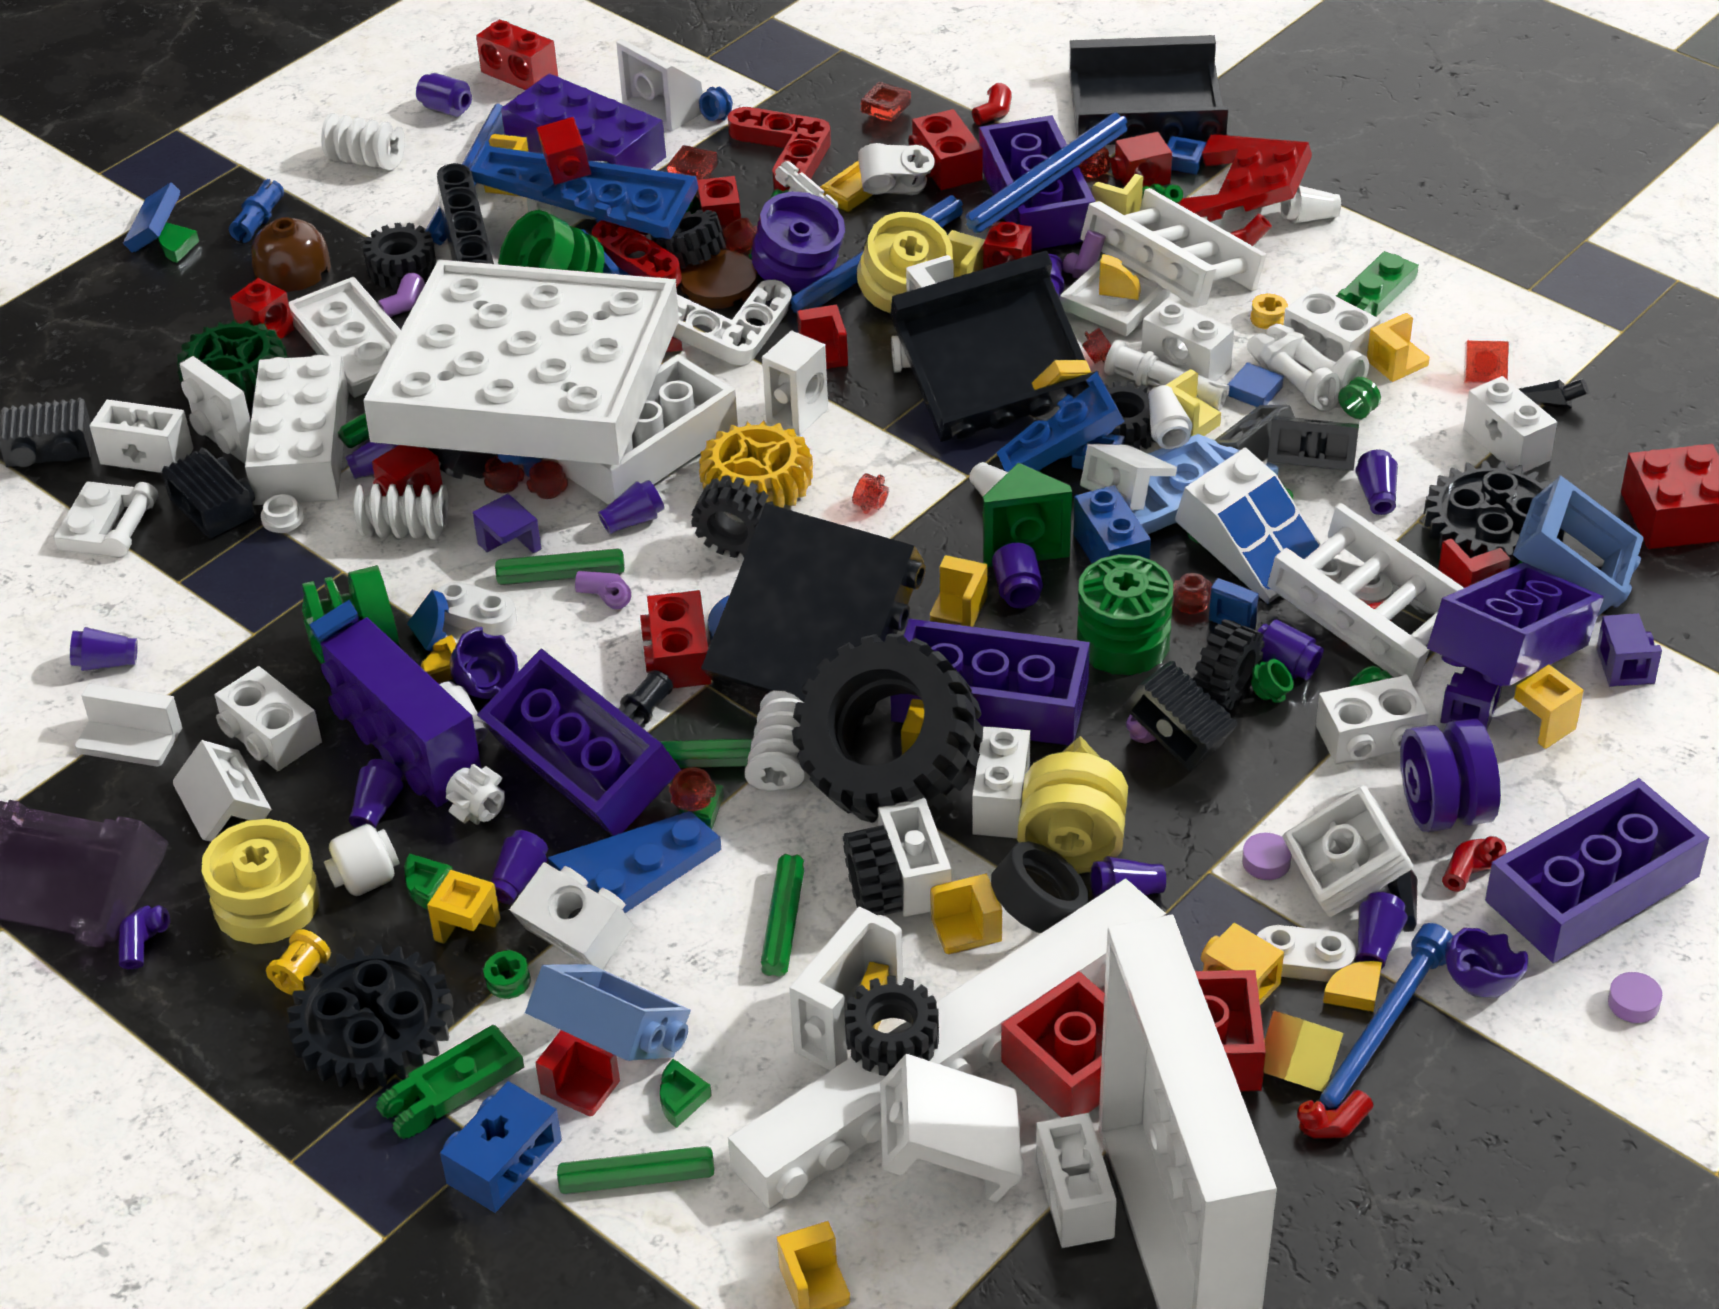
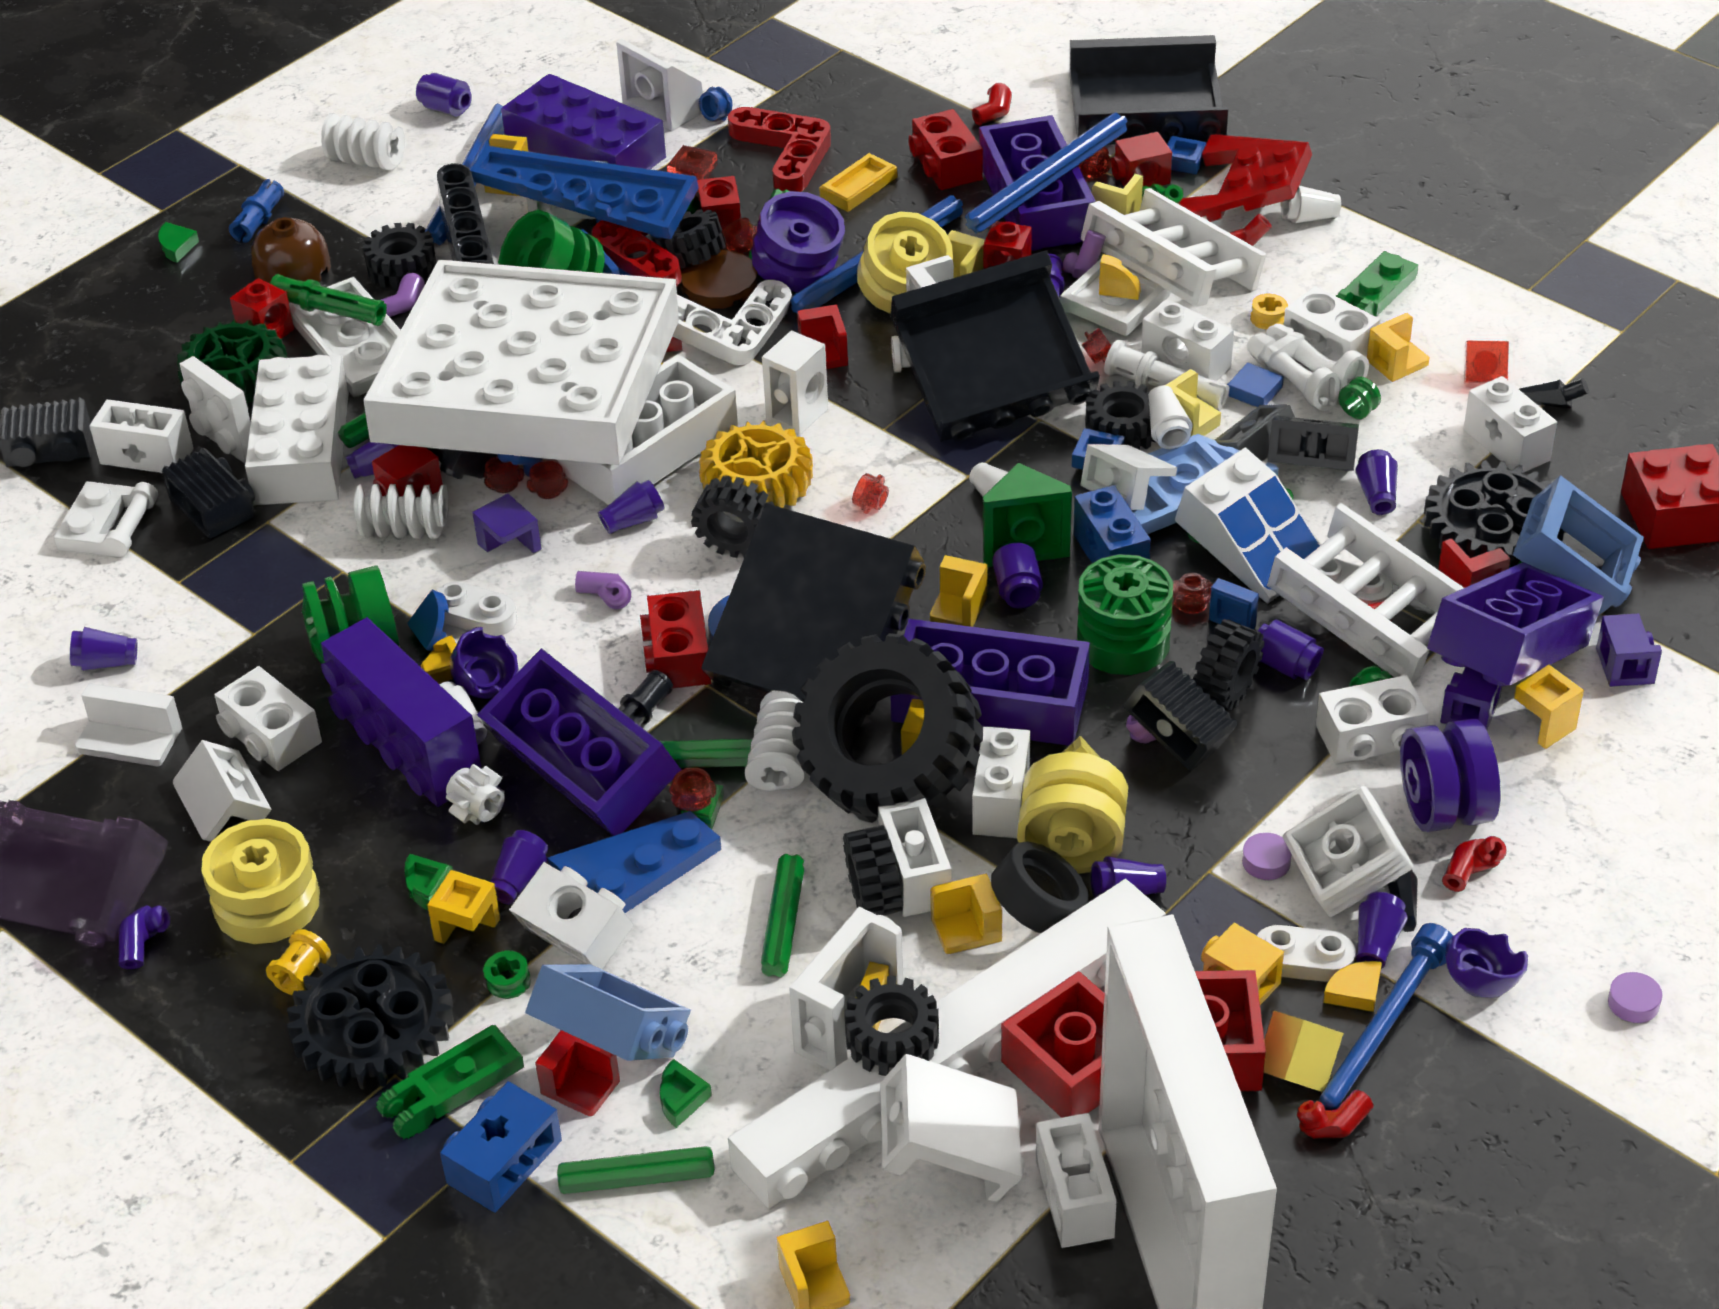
(152, 217): blue tile -> none
(282, 514): white plate -> none
(313, 296): none -> green pin
(334, 621): blue tile -> none
(361, 860): white head -> none
(375, 792): dark purple cone -> none
(515, 54): red brick -> none
(558, 566): green axle -> none
(563, 150): red brick -> none
(788, 176): white axle -> none
(885, 101): clear red plate -> none
(890, 171): white piece -> none
(1061, 371): yellow tile -> none
(1073, 425): blue wing -> none
(1271, 680): green plate -> none
(1596, 869): dark purple brick -> none

